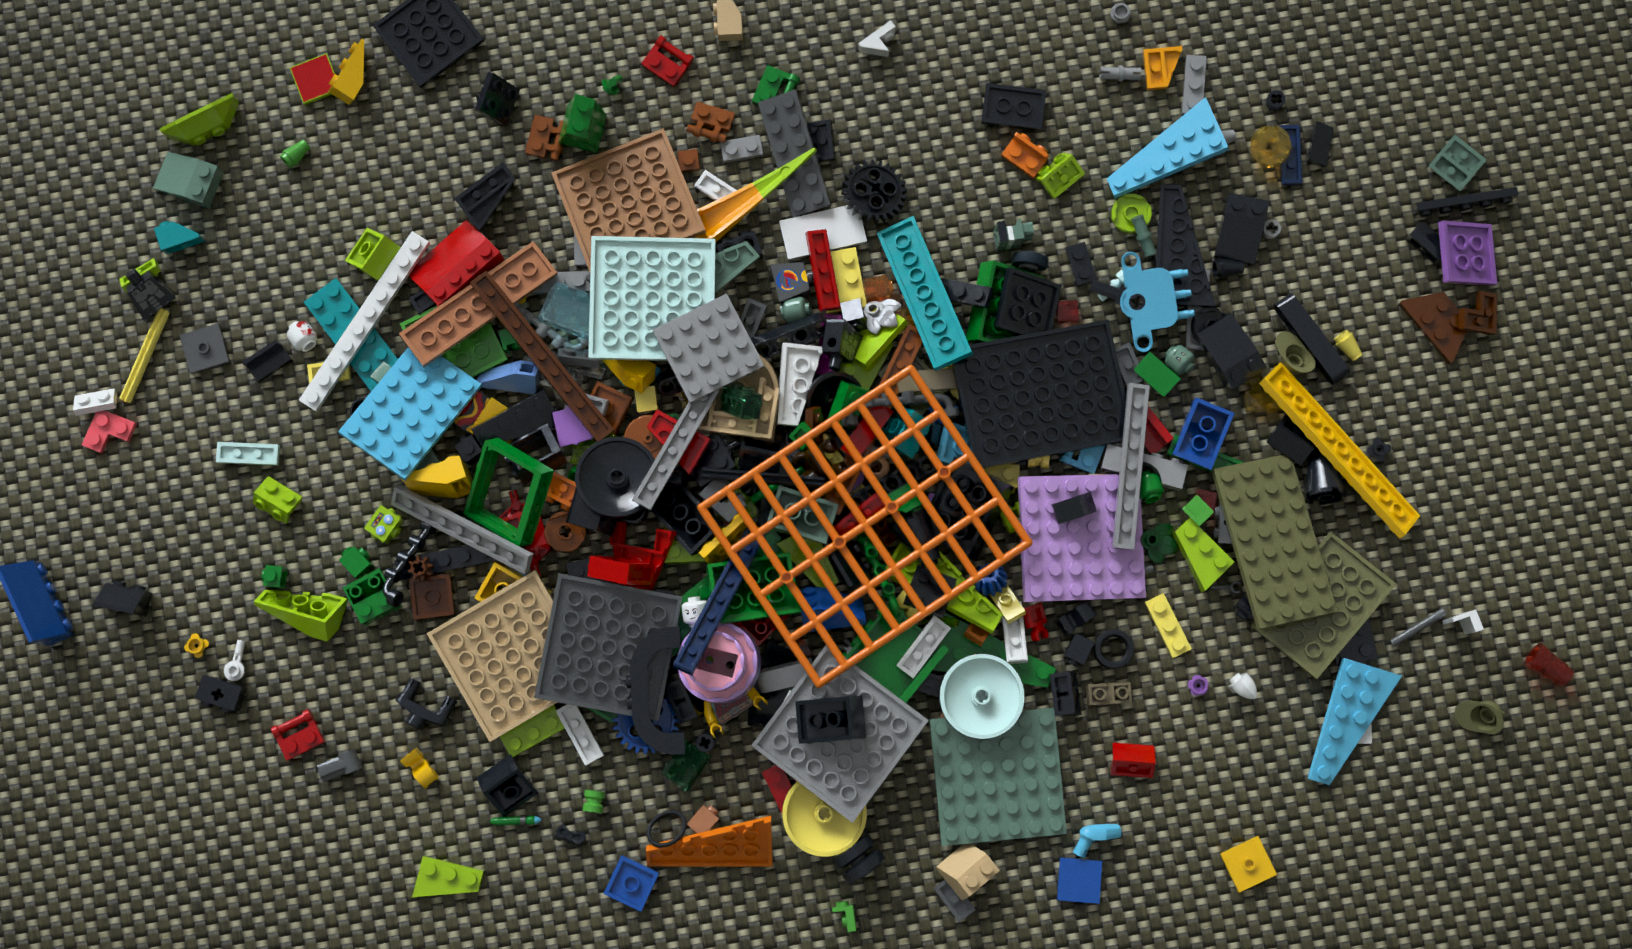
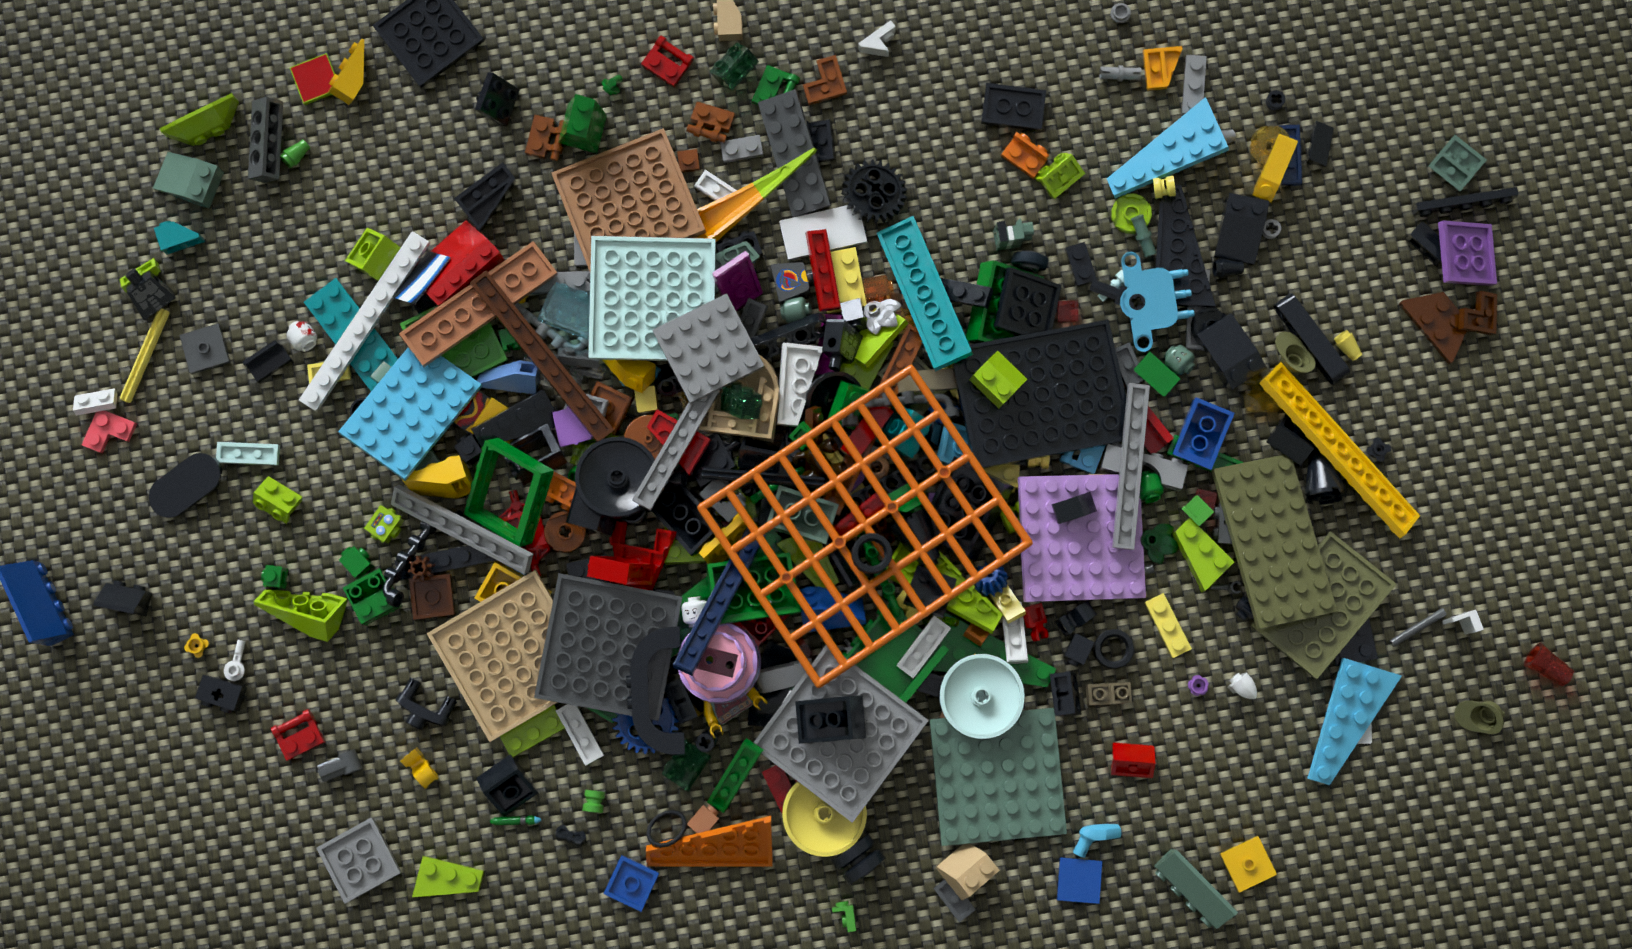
(185, 485): none -> black tile
(265, 140): none -> dark grey brick
(358, 860): none -> light grey plate
(421, 277): none -> sticker
(734, 66): none -> clear green brick
(735, 775): none -> green tile
(738, 280): none -> magenta tile
(829, 86): none -> dark orange plate
(887, 553): none -> black tyre
(998, 379): none -> lime slope
(1159, 188): none -> light yellow wheel
(1195, 889): none -> sand green slope
(1274, 168): none -> yellow slope

